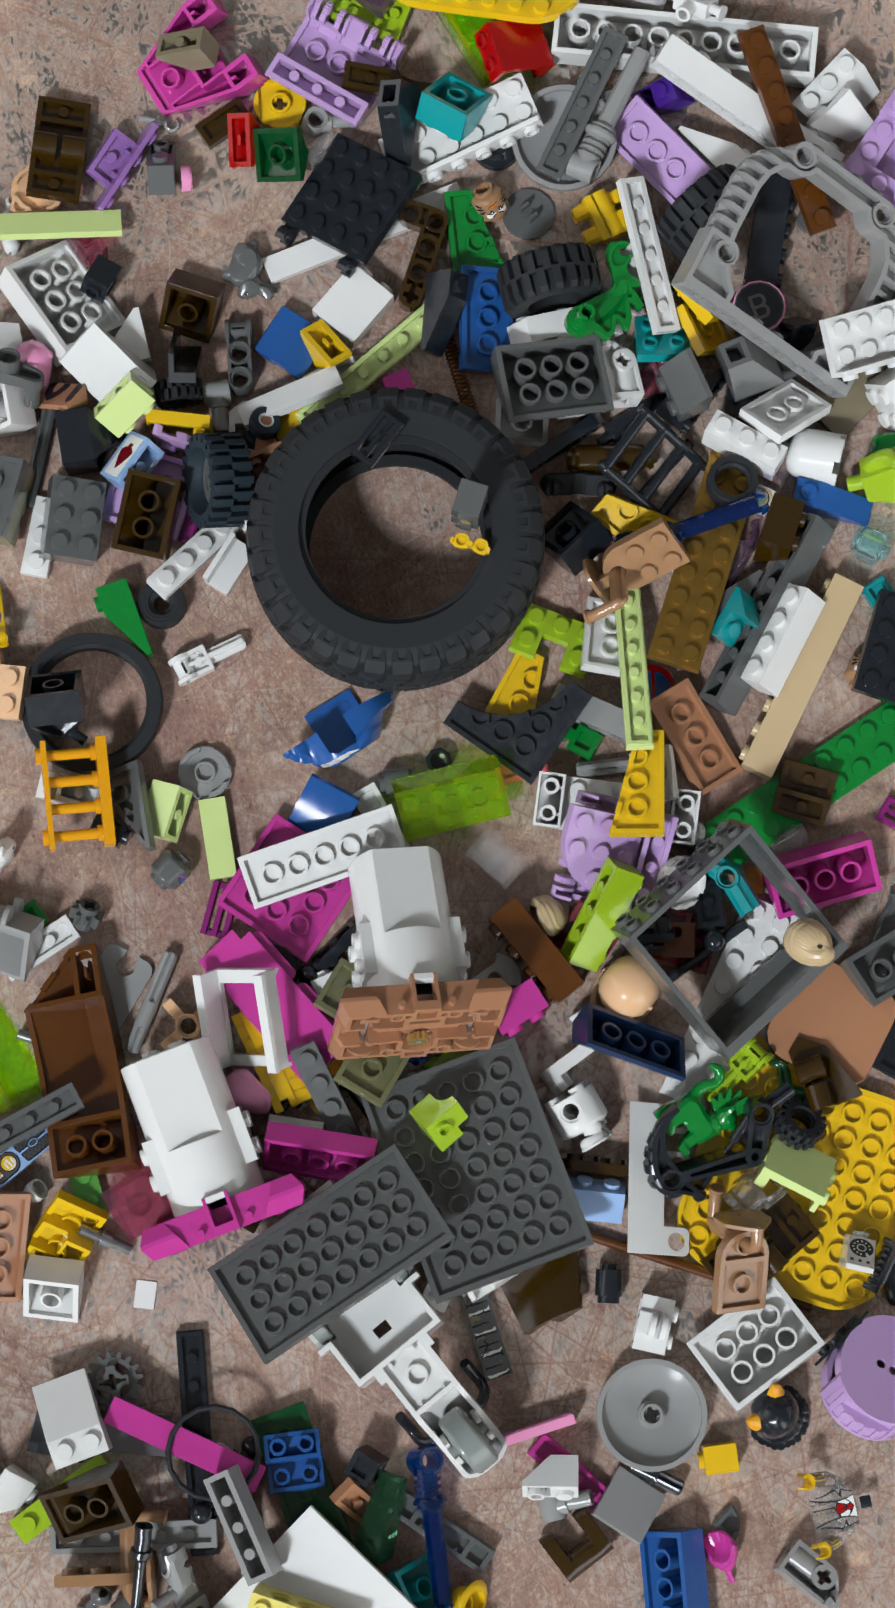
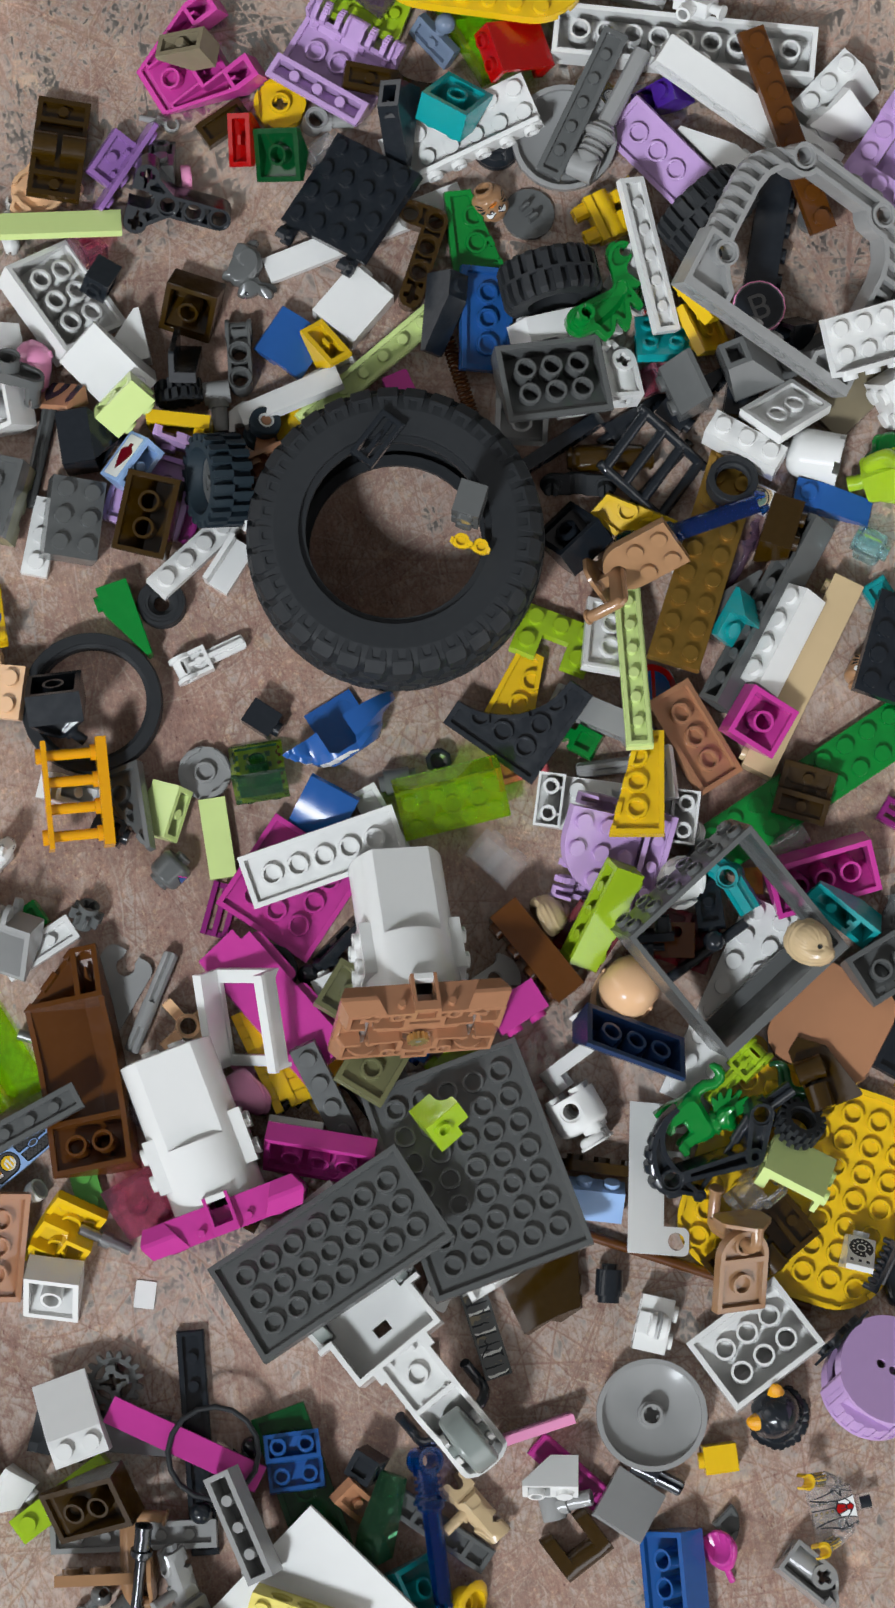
(154, 209): none -> black beam
(258, 772): none -> clear green slope
(263, 719): none -> black brick
(434, 39): none -> sand blue plate
(473, 1509): none -> tan piece
(758, 720): none -> dark pink slope
(847, 913): none -> teal slope

